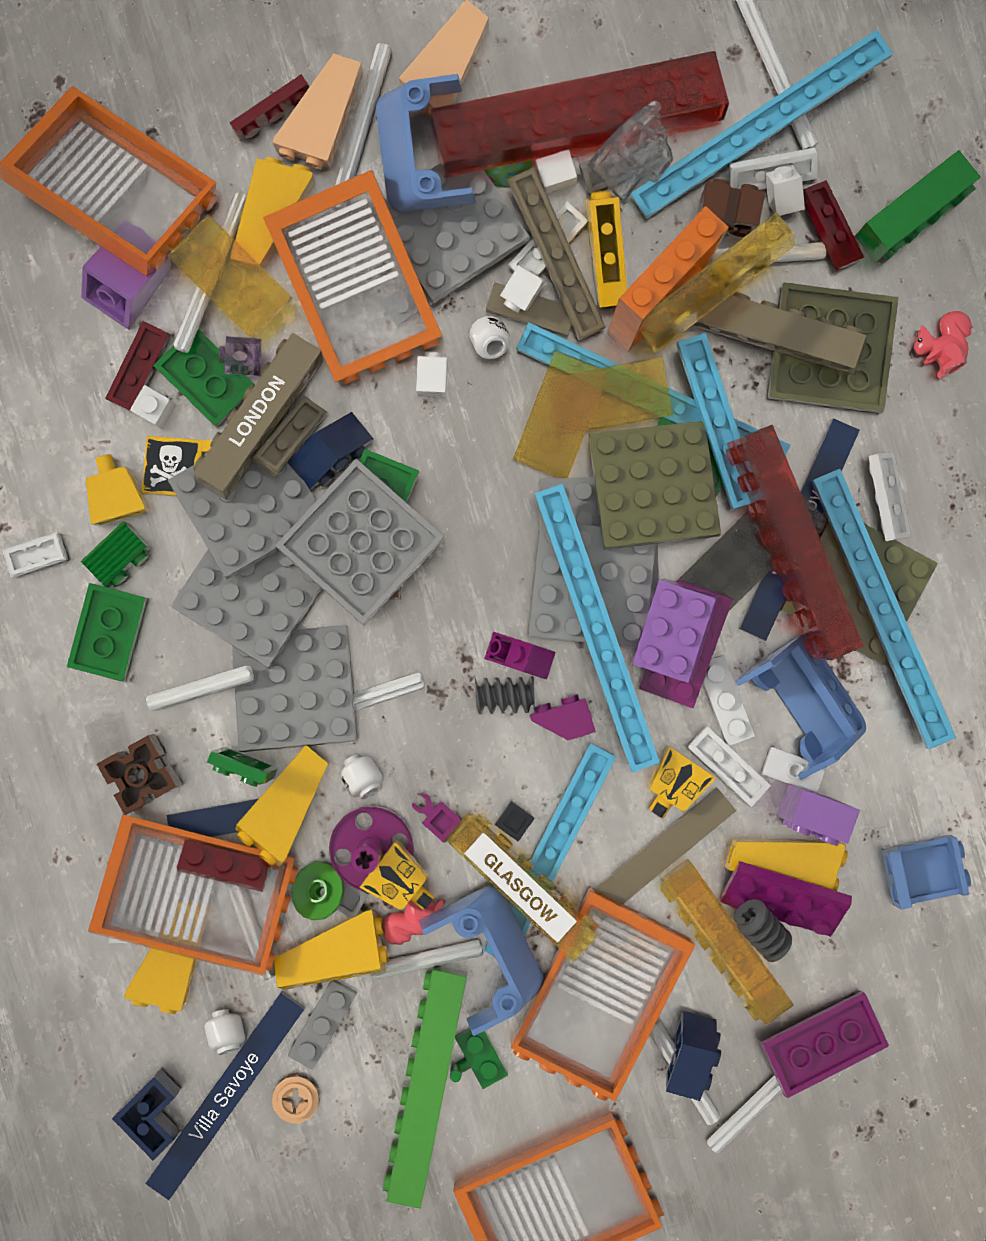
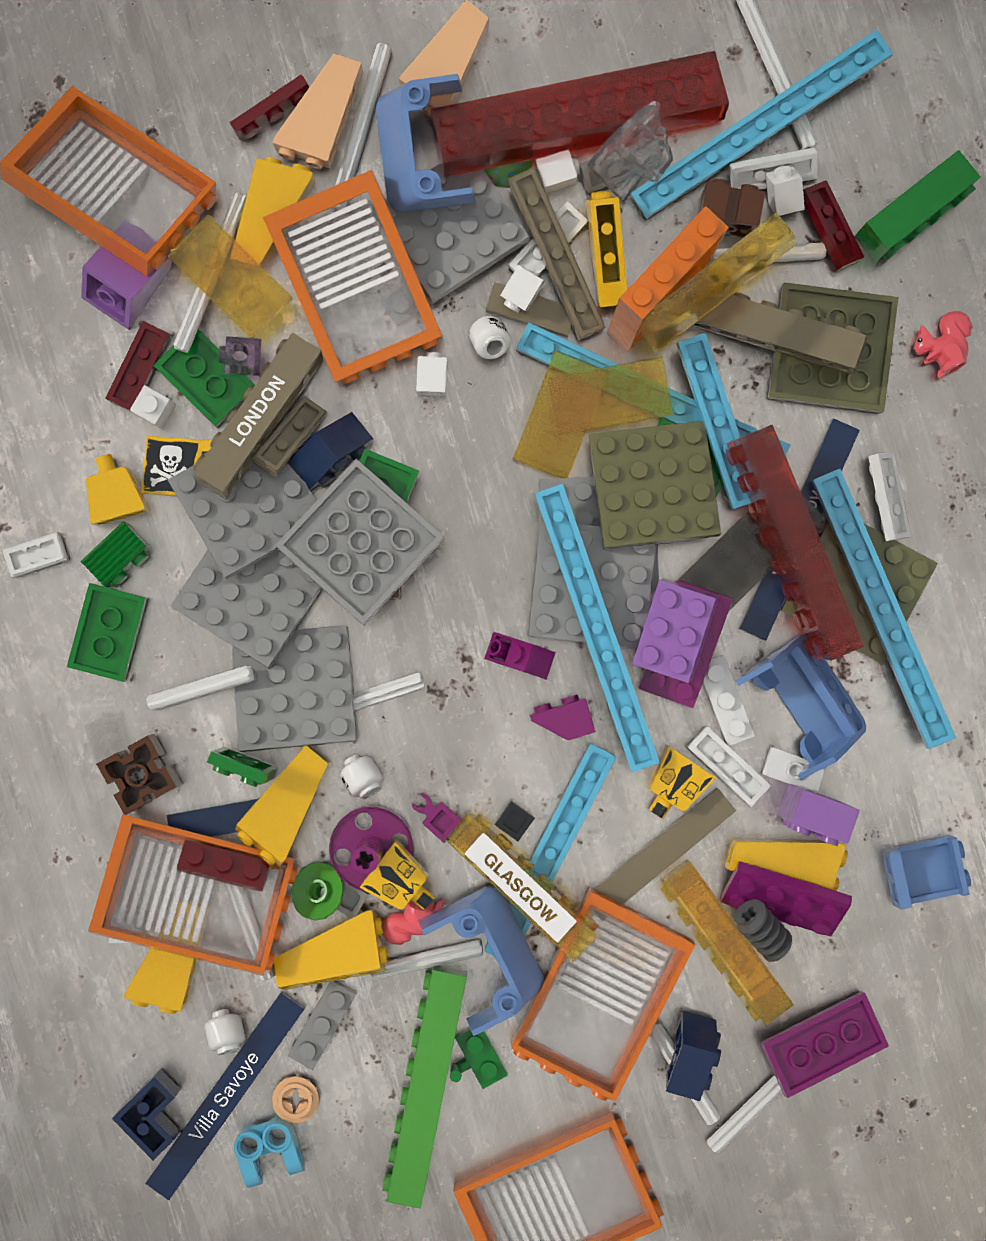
(266, 1143): none -> medium azure piece
(505, 695): dark grey piece -> none

